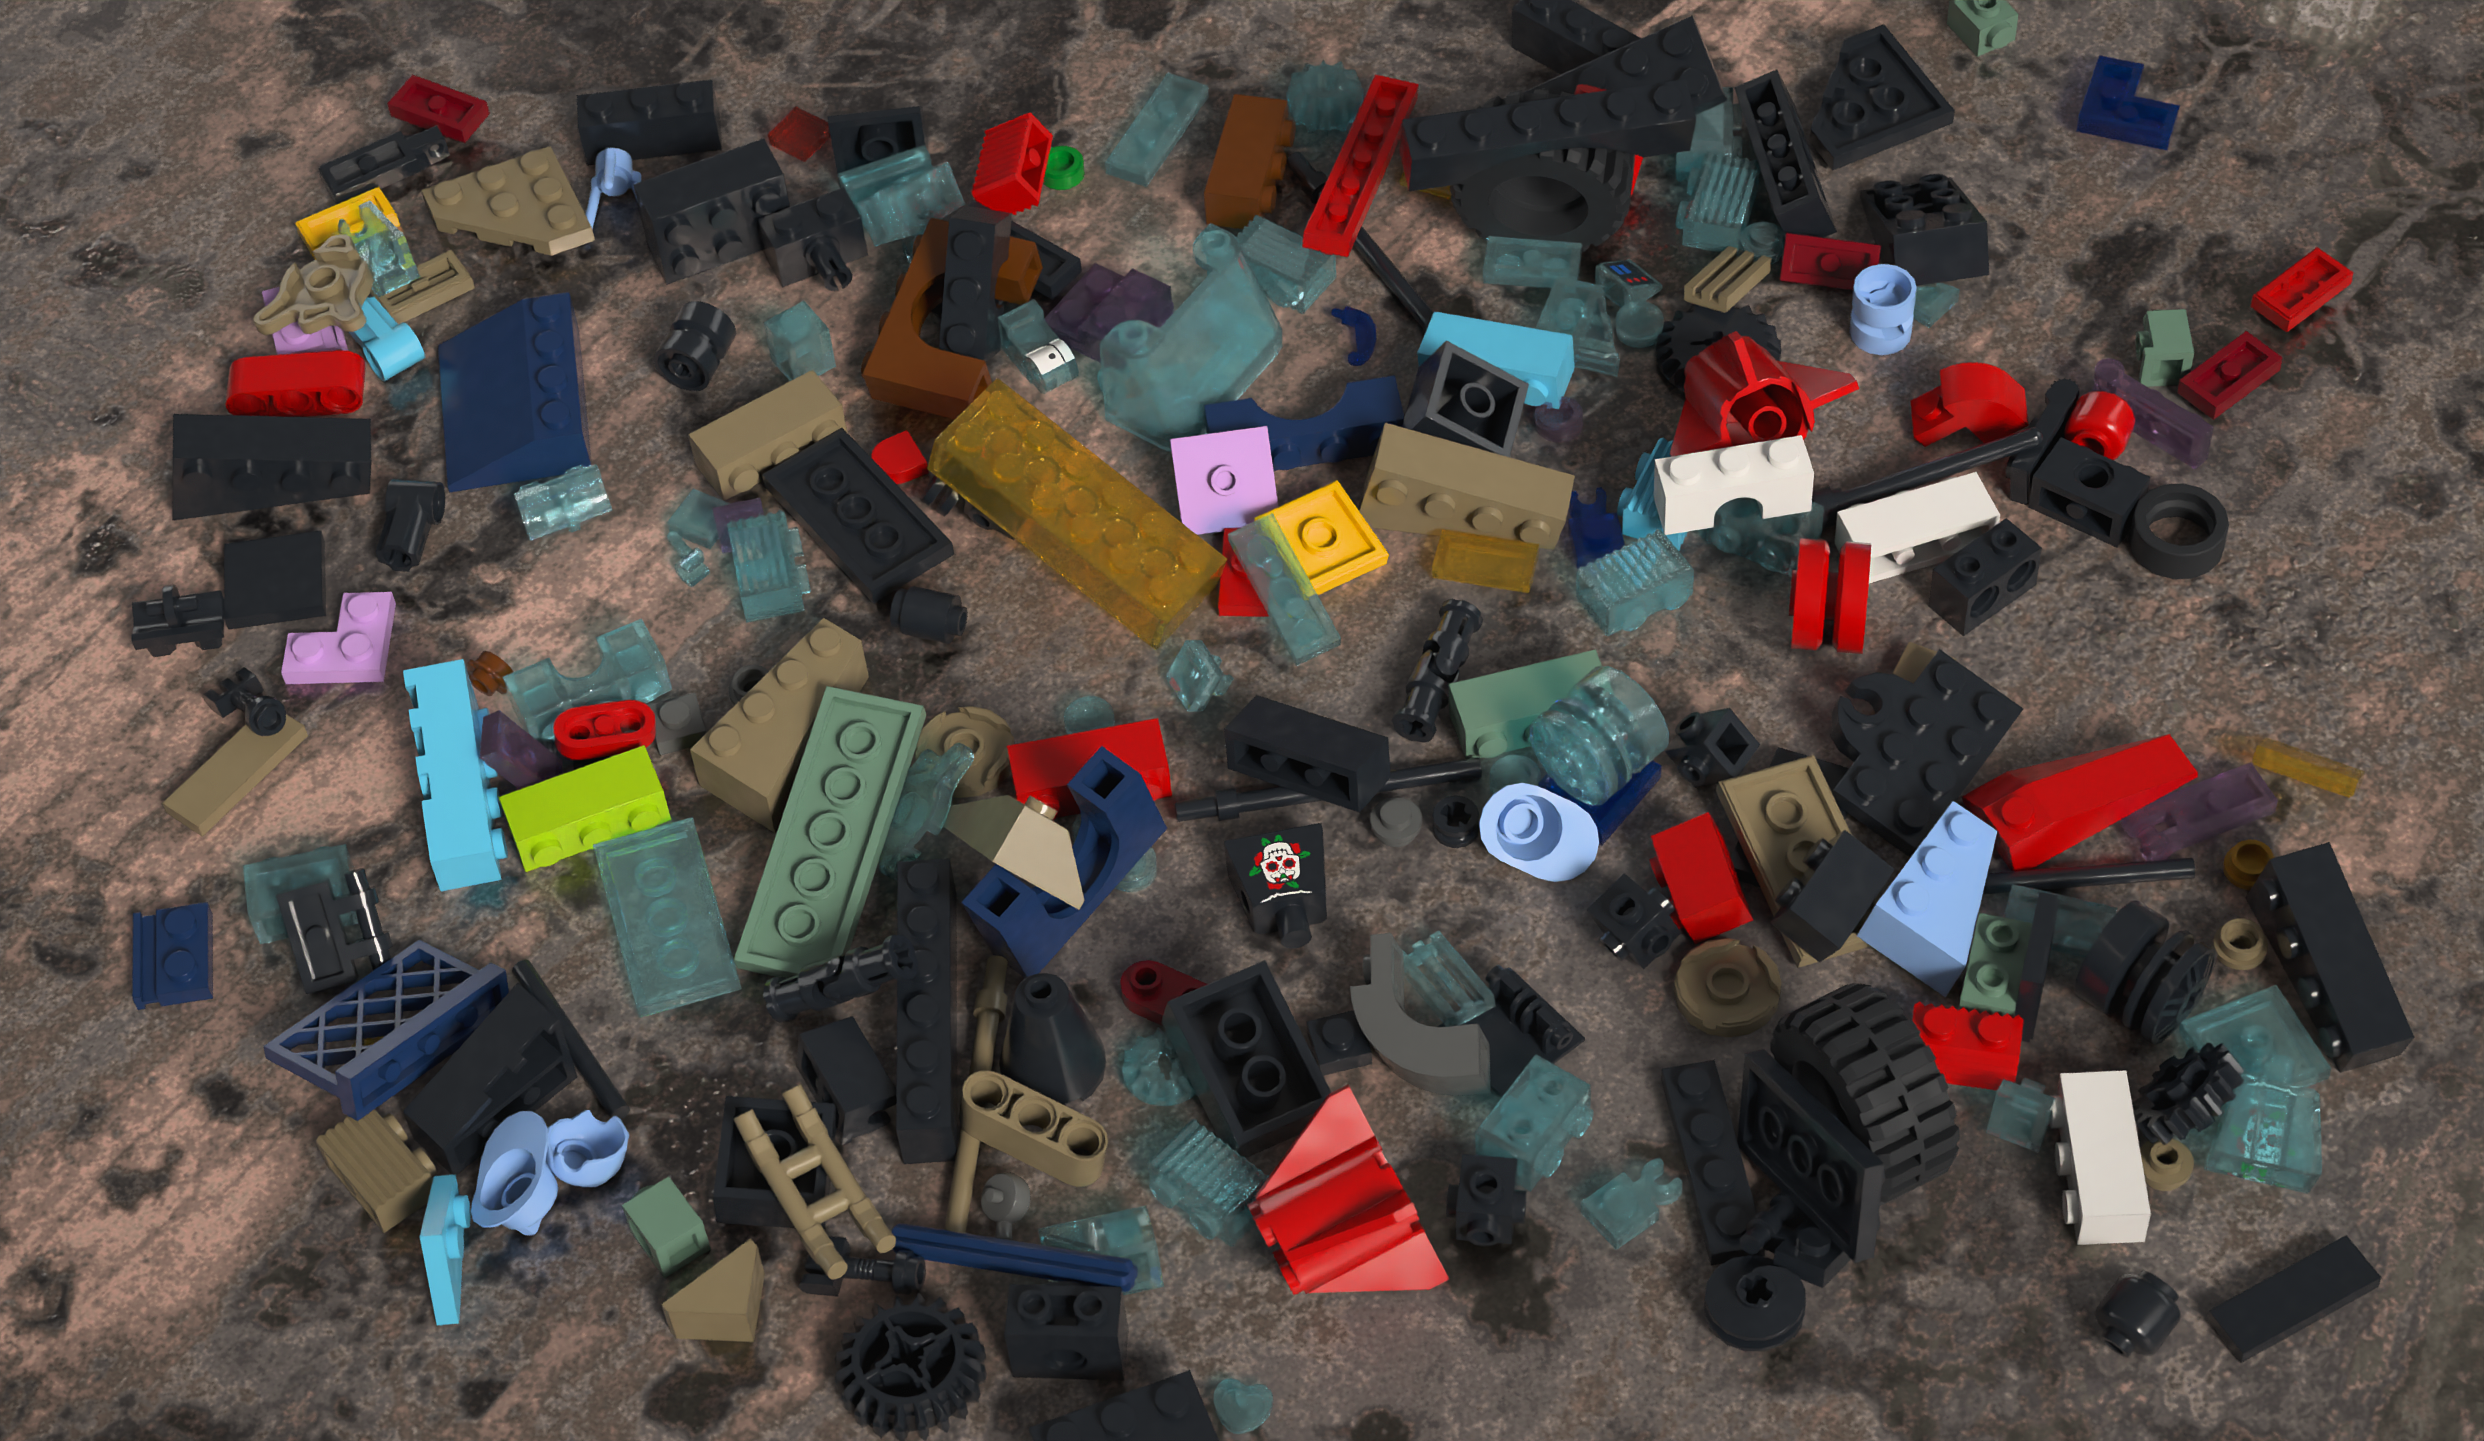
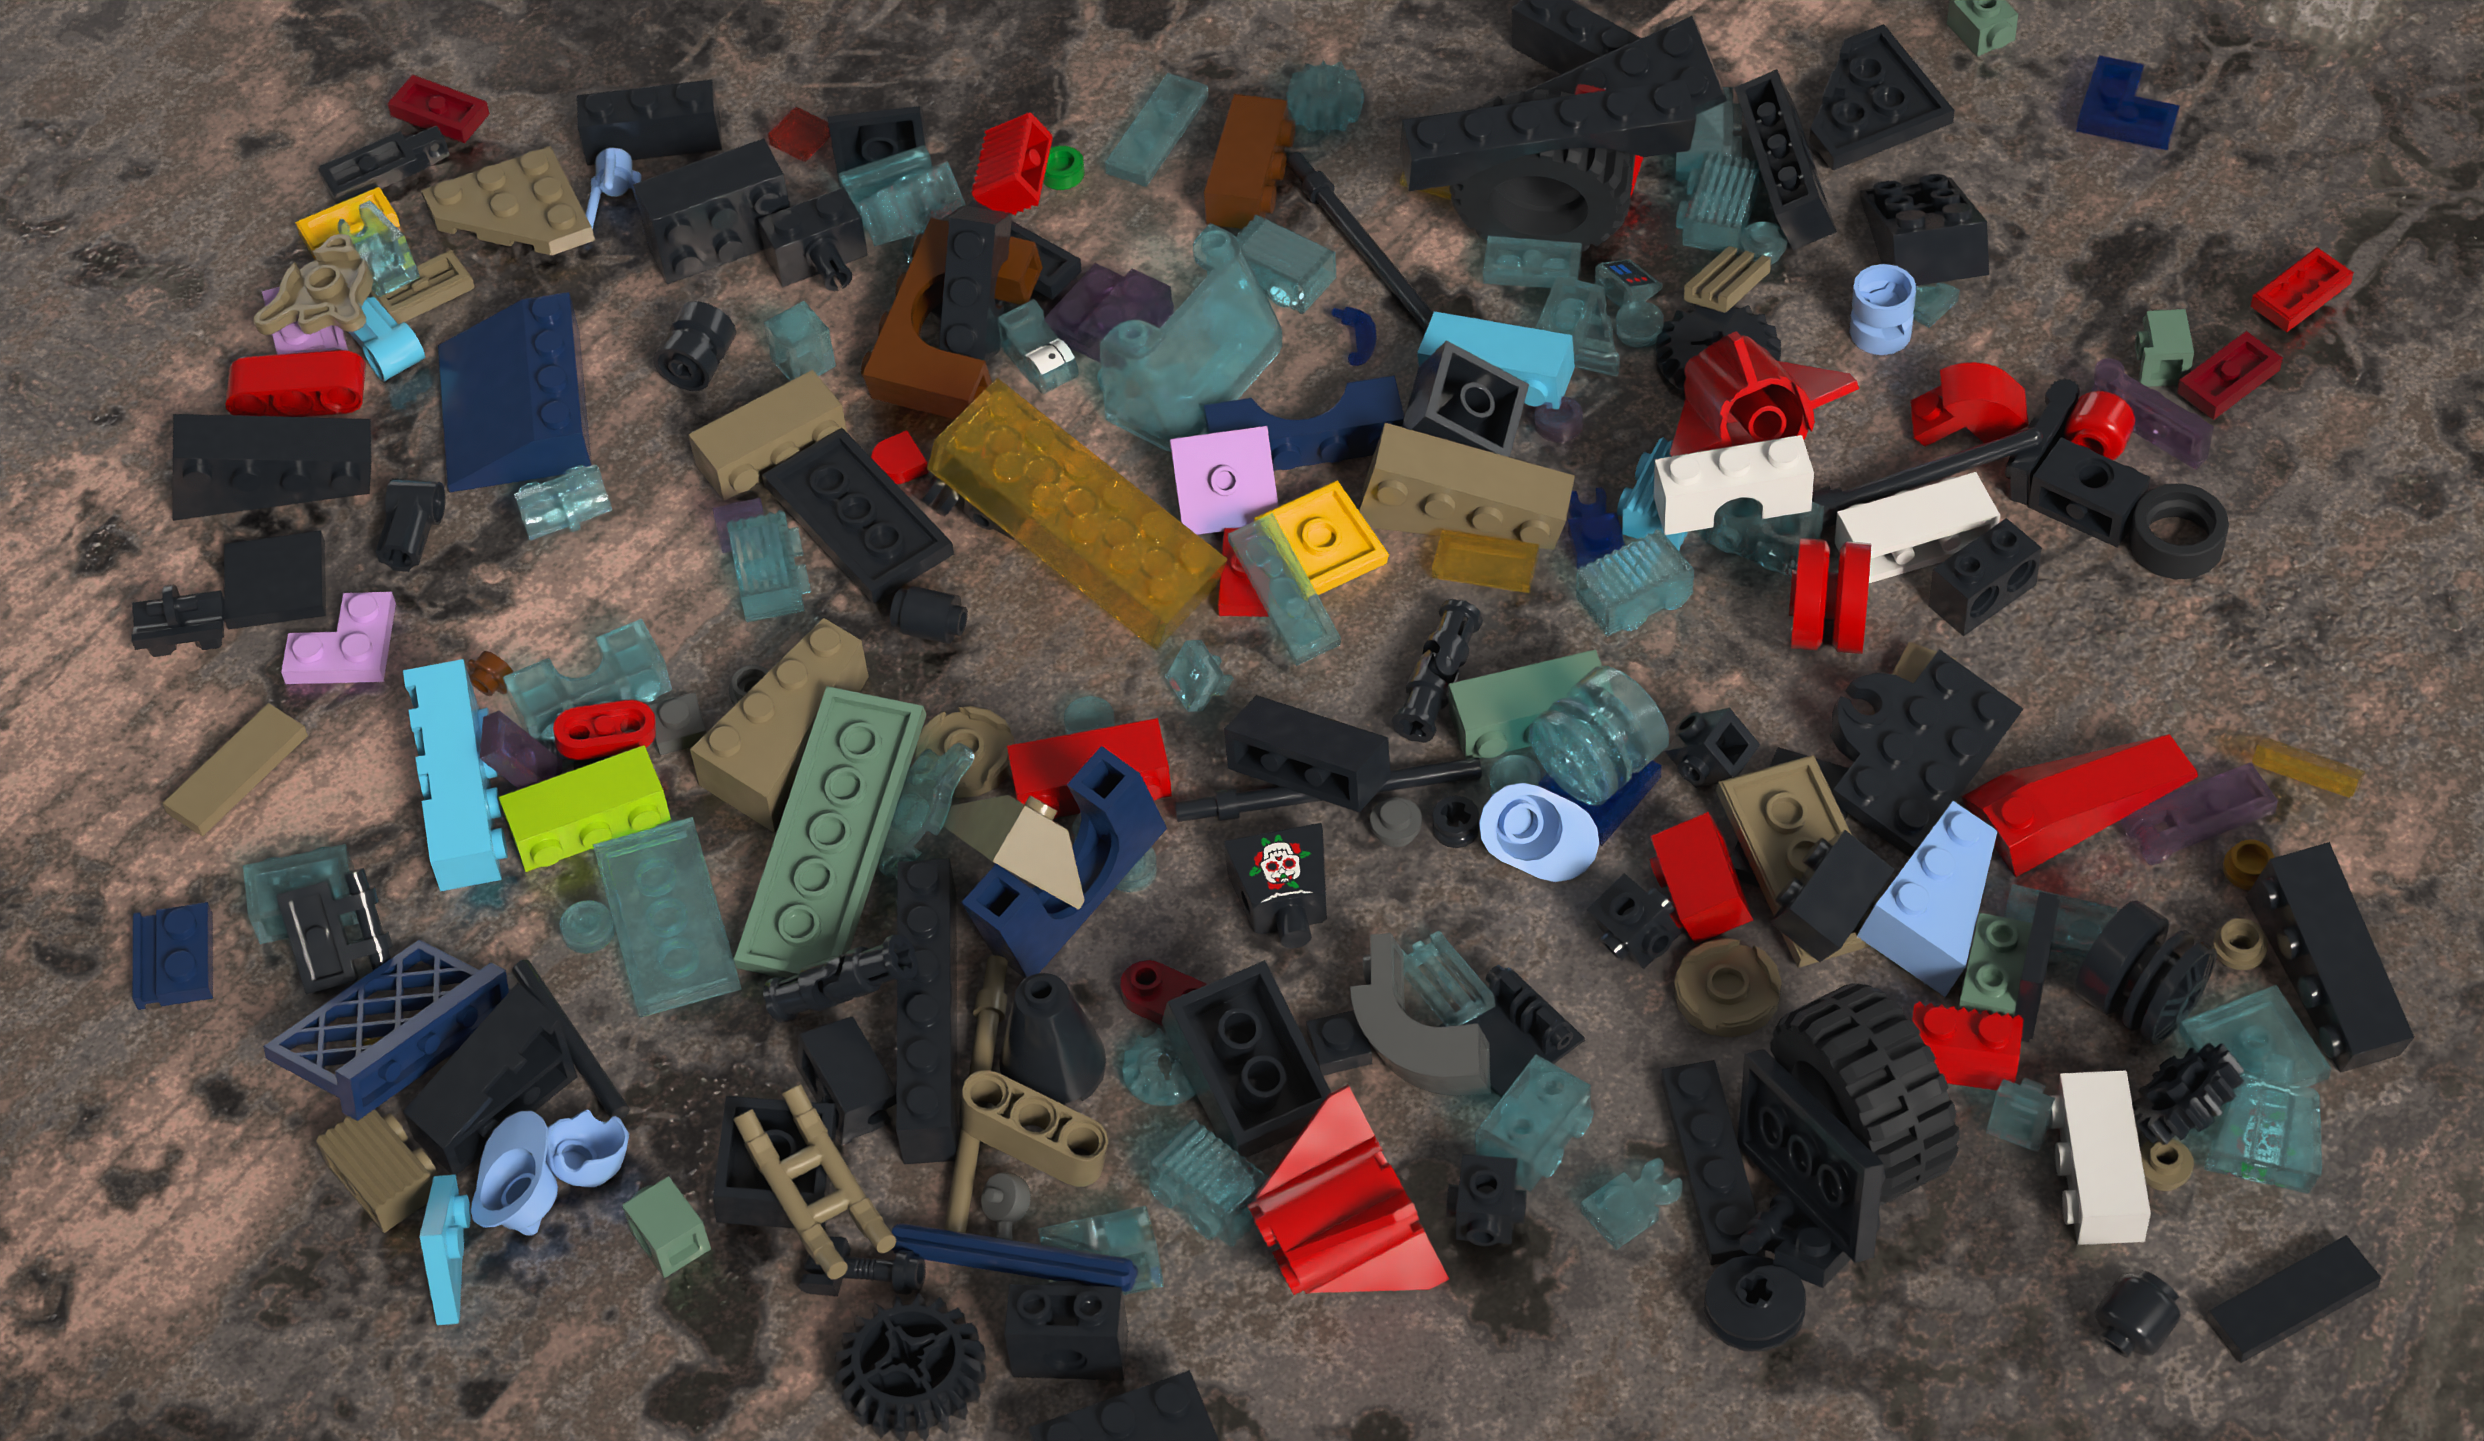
(262, 714): black hinge -> none
(587, 926): none -> clear light blue tile
(690, 566): clear light blue hand -> none
(696, 520): clear light blue tile -> none
(720, 1301): dark tan slope -> none
(1242, 1406): clear light blue piece -> none
(1360, 166): red plate -> none
(1826, 260): dark red plate -> none
(2091, 875): black bar -> none

